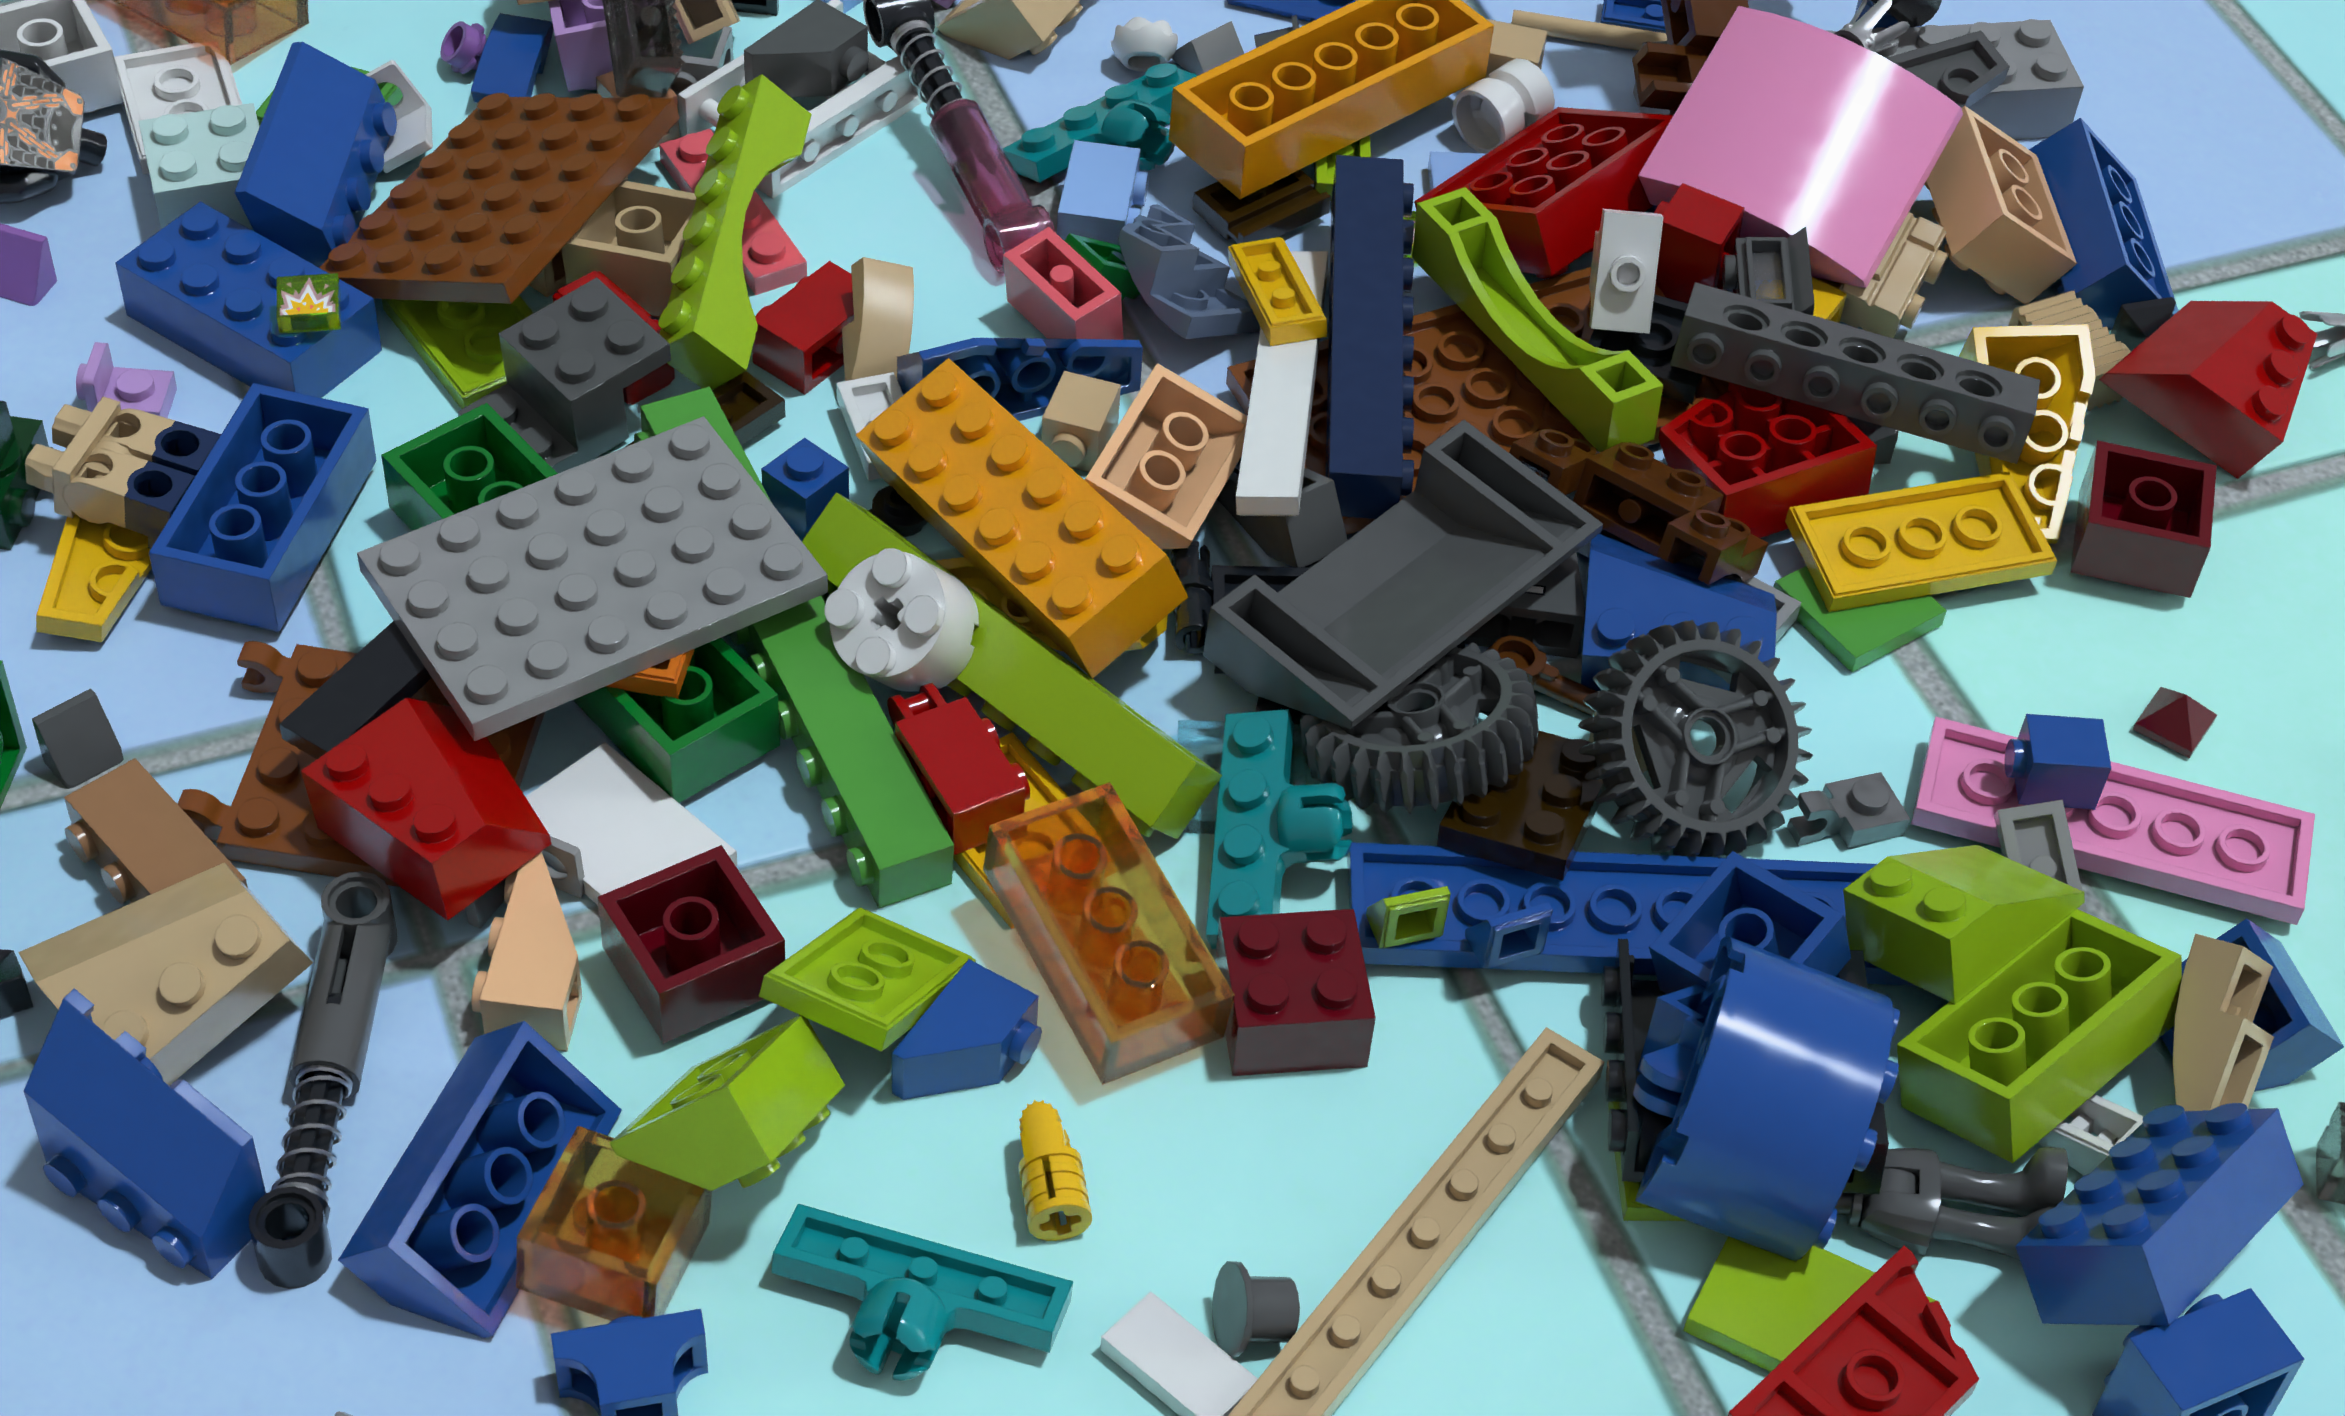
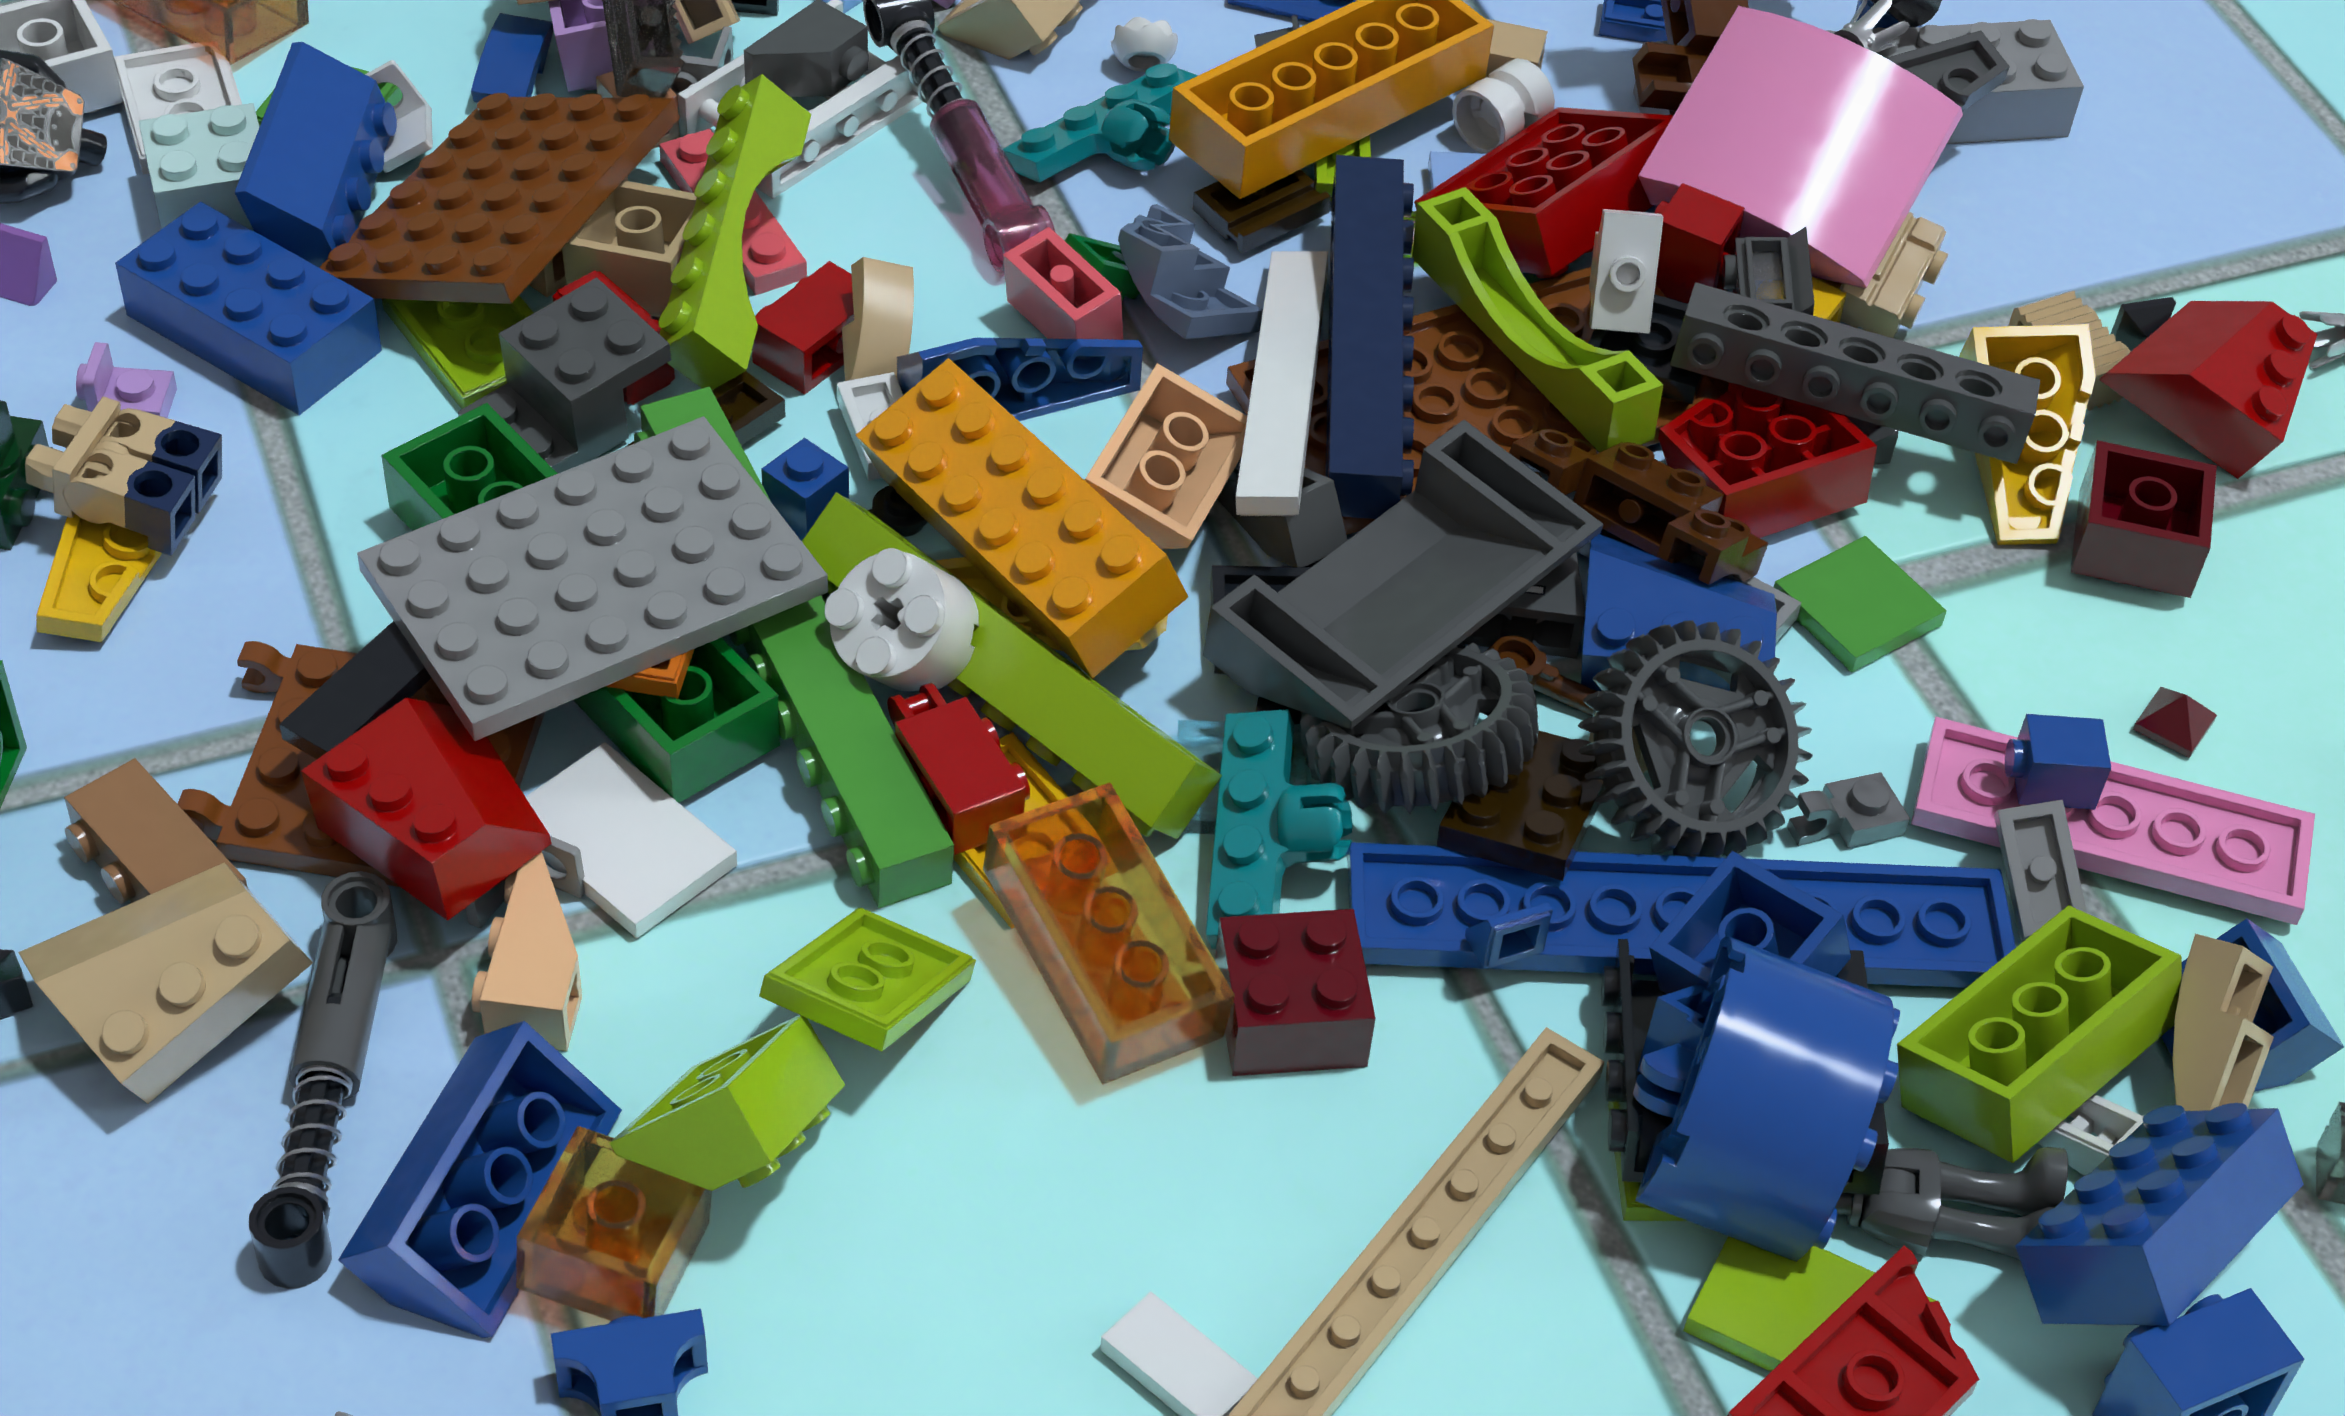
(77, 739): dark grey slope -> none
(141, 1147): blue wedge -> none
(263, 507): blue brick -> none
(308, 303): clear neon green tile -> none
(463, 46): medium lavender plate -> none
(690, 942): dark red brick -> none
(917, 1289): teal plate -> none
(967, 1036): blue slope -> none
(1051, 1176): yellow hinge -> none
(1081, 419): tan brick -> none
(1101, 191): light blue brick -> none
(1194, 612): black pin -> none
(1209, 50): light grey slope -> none
(1252, 1309): dark grey piece -> none
(1277, 291): yellow tile -> none
(1409, 917): lime slope -> none
(1587, 31): tan bar -> none
(1920, 541): yellow tile -> none
(1952, 915): lime slope -> none
(1998, 211): light nougat brick -> none
(2103, 223): blue slope -> none

